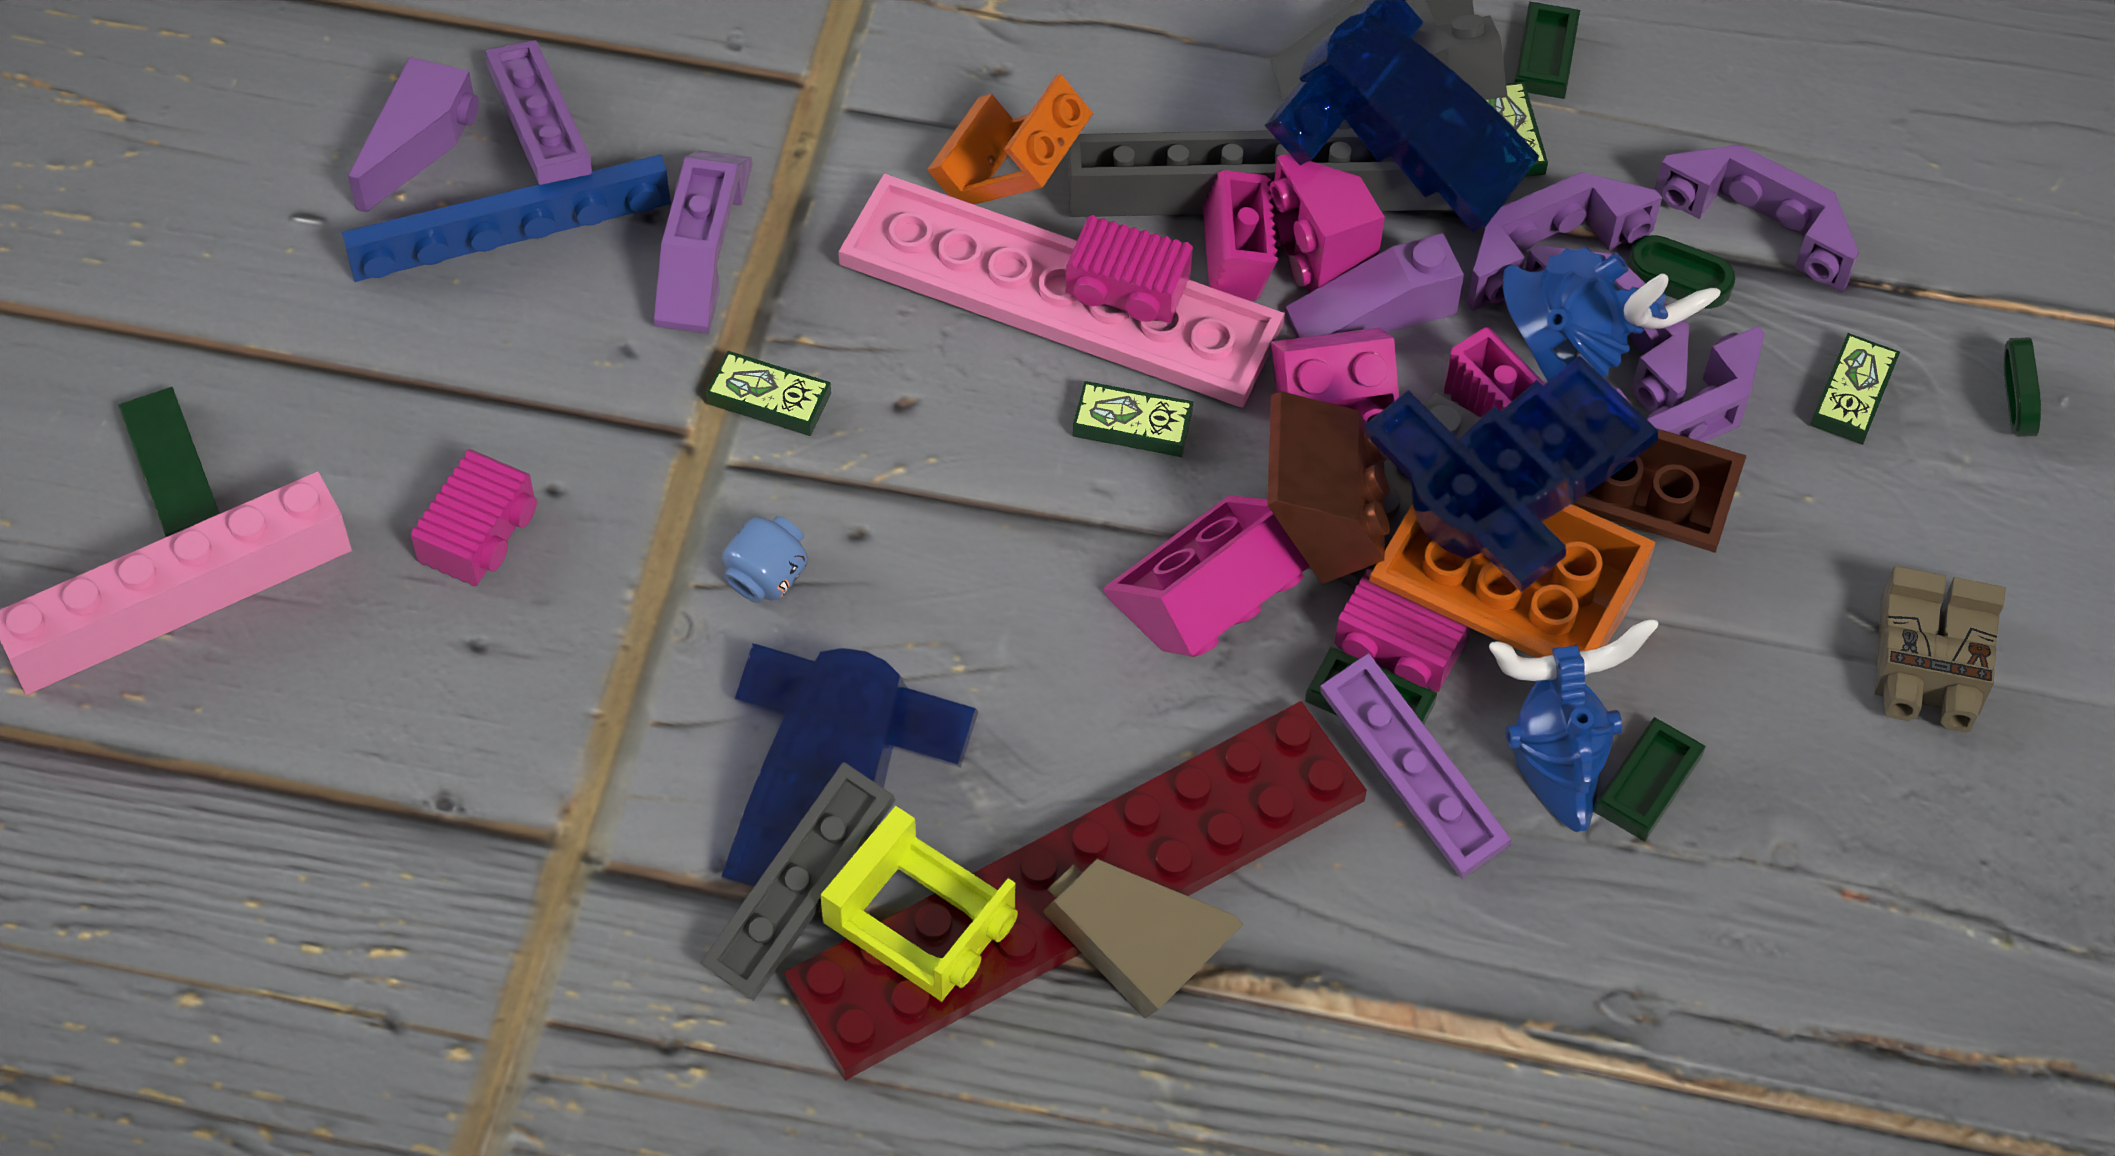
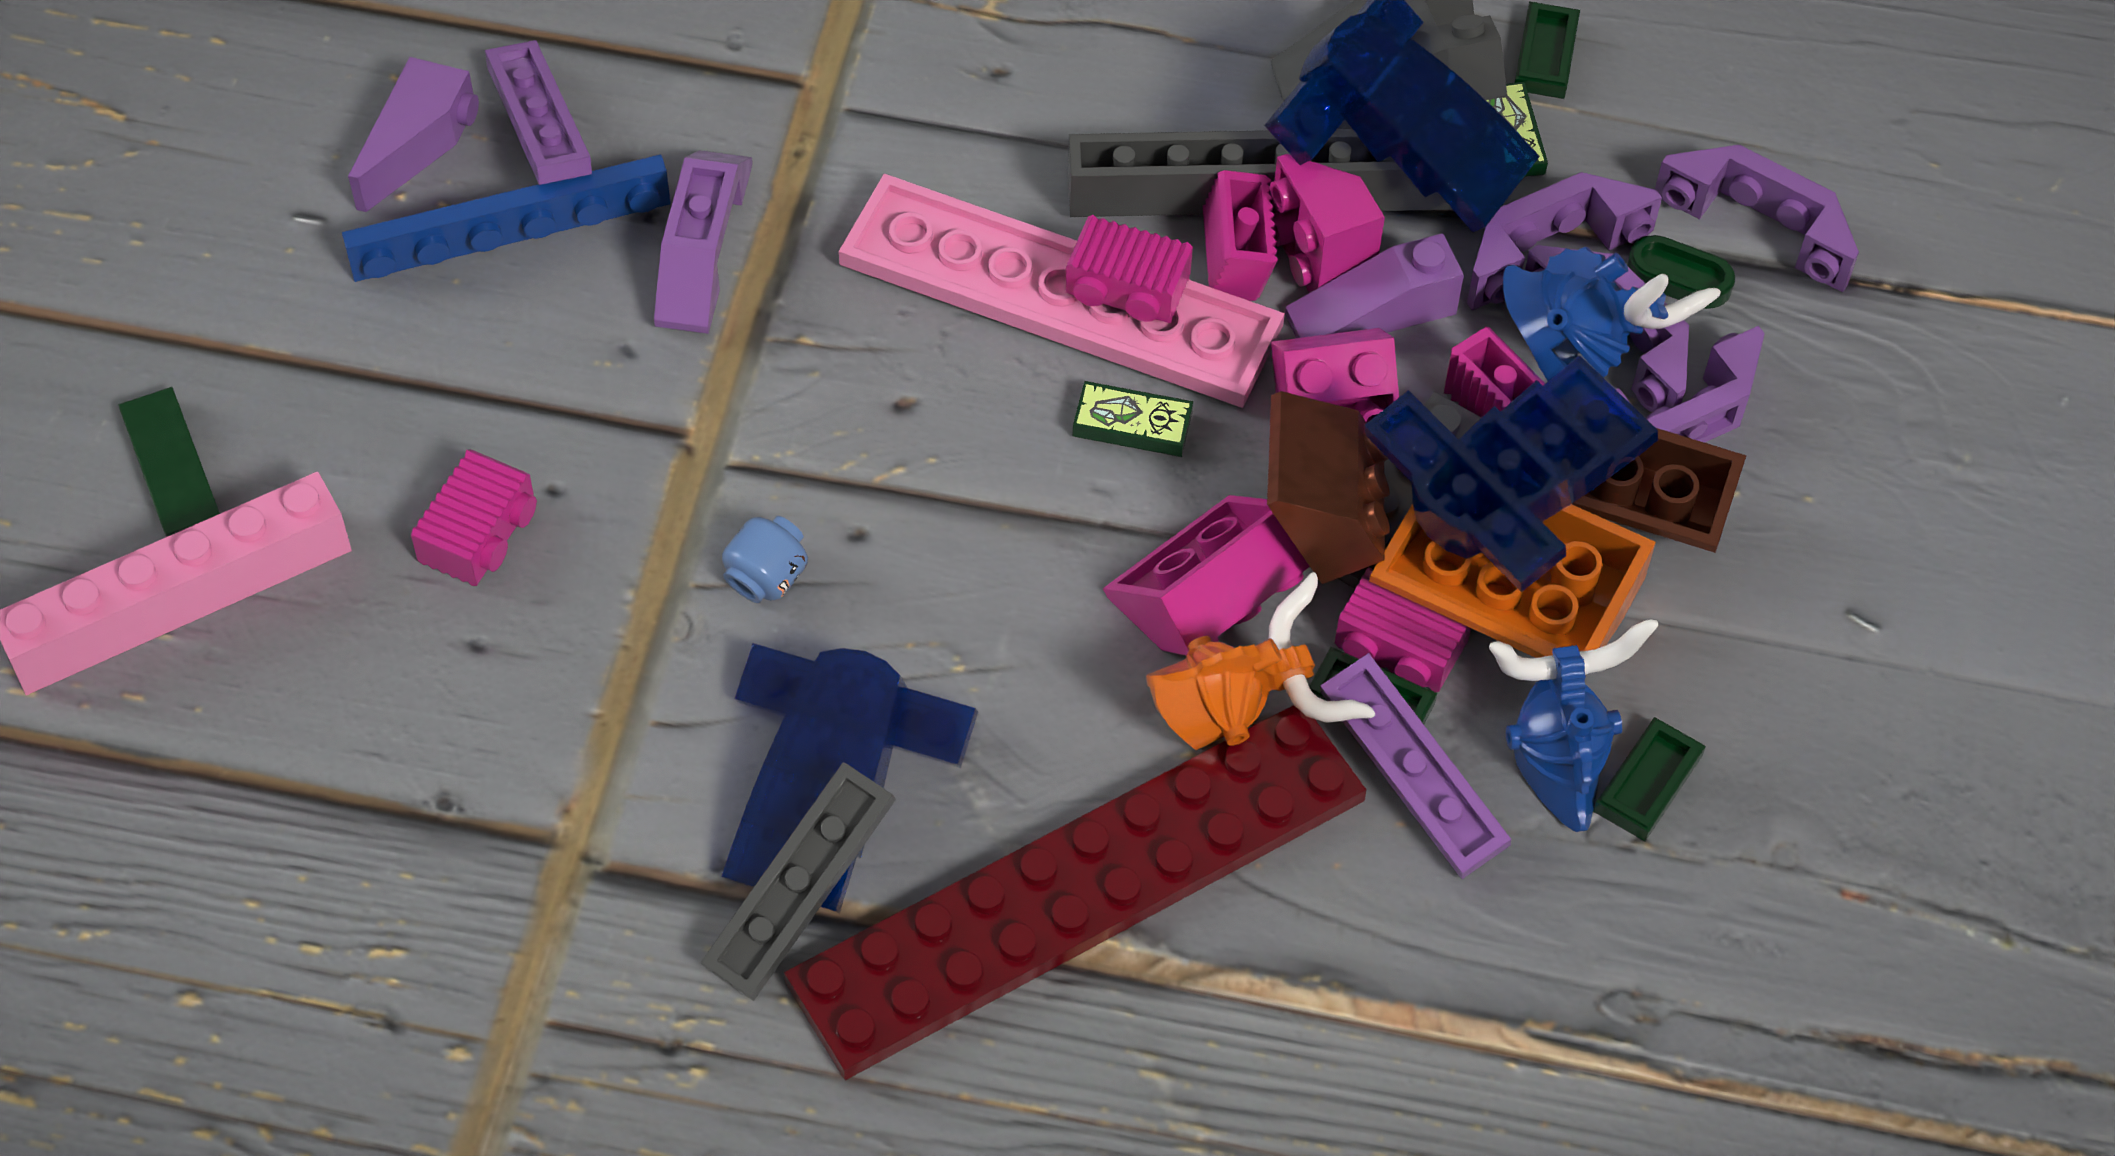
(768, 393): tile -> none
(897, 847): neon yellow panel -> none
(990, 135): orange panel -> none
(1137, 930): dark tan slope -> none
(1225, 687): none -> orange helmet
(1855, 388): tile -> none
(1934, 669): dark tan hips -> none
(2022, 387): dark green tile -> none

